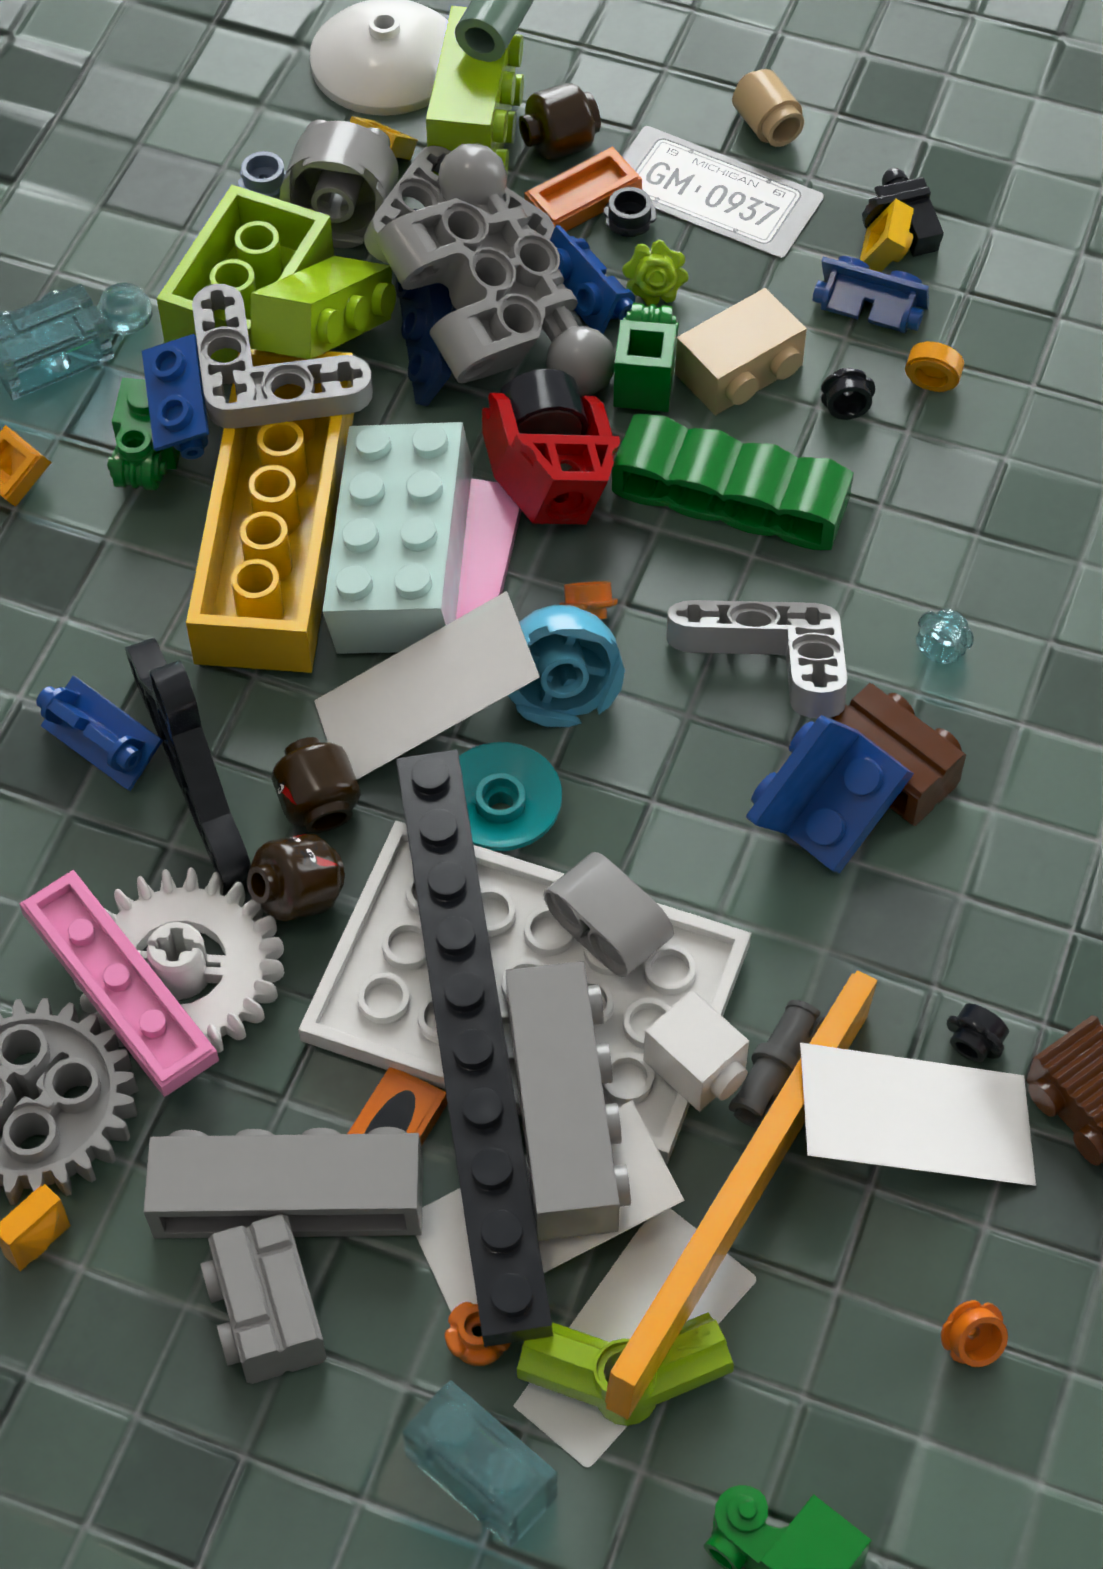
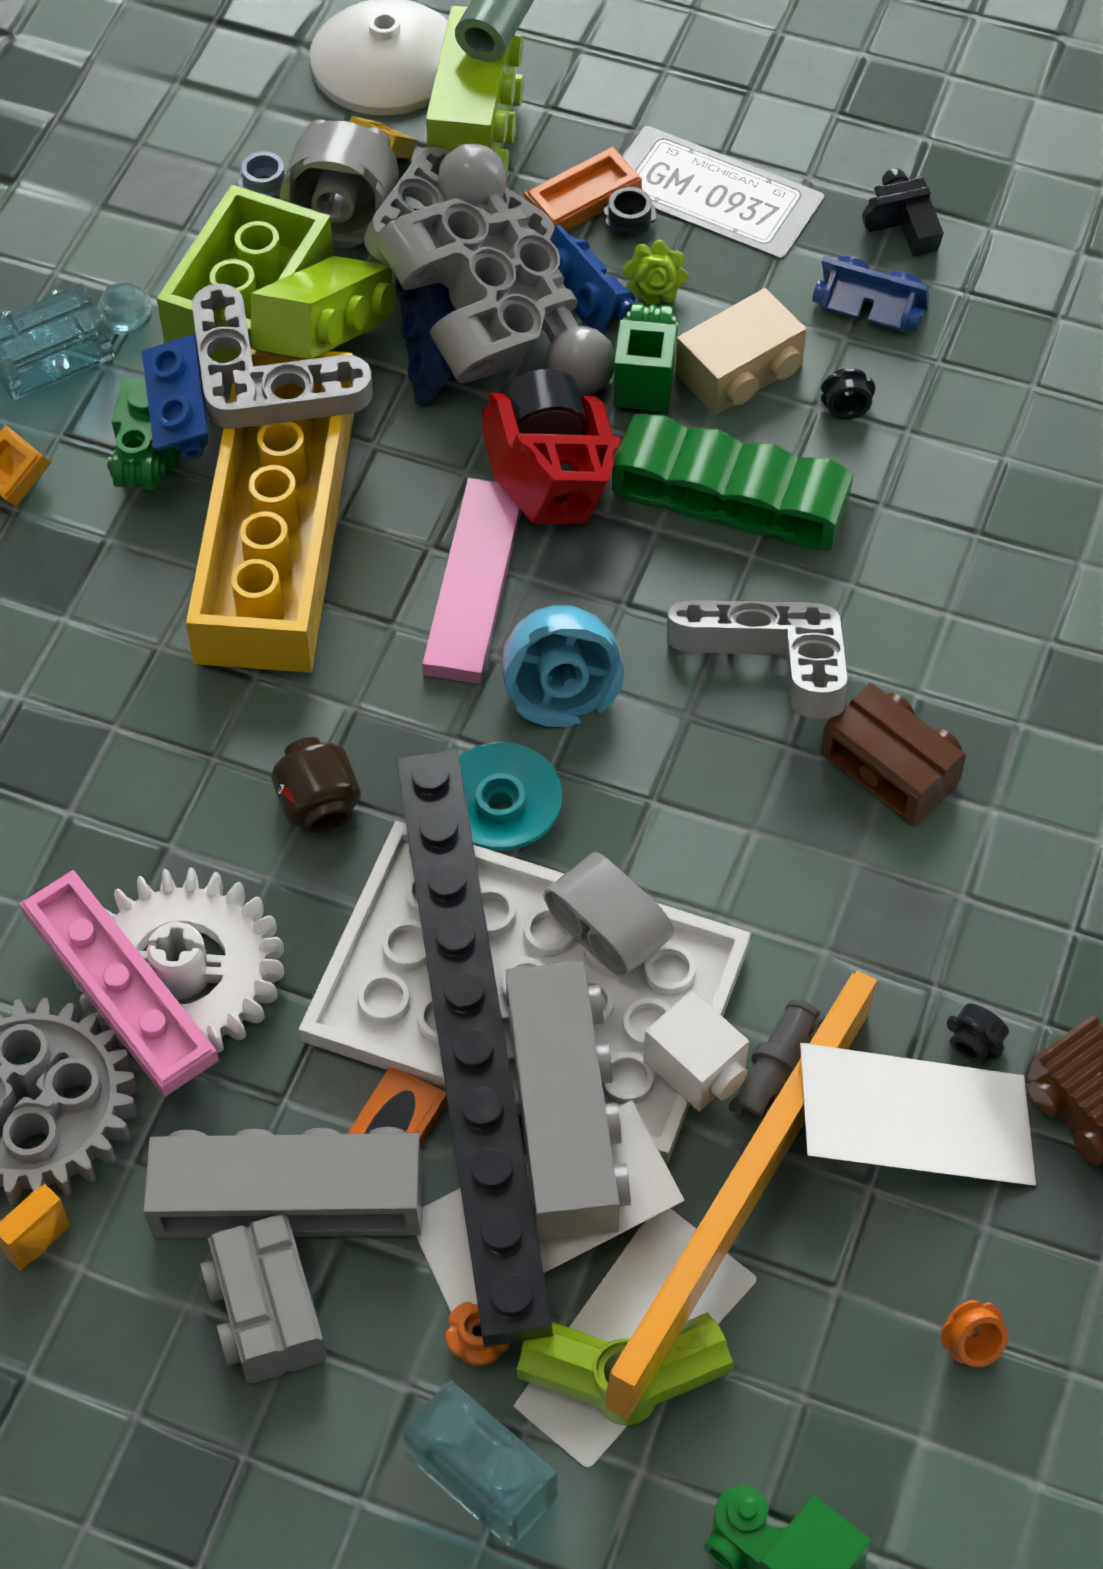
(98, 730): blue hinge -> none
(177, 721): black beam -> none
(296, 877): dark brown head -> none
(397, 535): light aqua brick -> none
(428, 686): white sticker -> none
(560, 121): dark brown head -> none
(590, 596): orange plate -> none
(768, 107): tan brick -> none
(829, 791): blue bracket -> none
(888, 236): yellow plate -> none
(934, 366): light orange tile -> none
(944, 636): clear light blue plate -> none

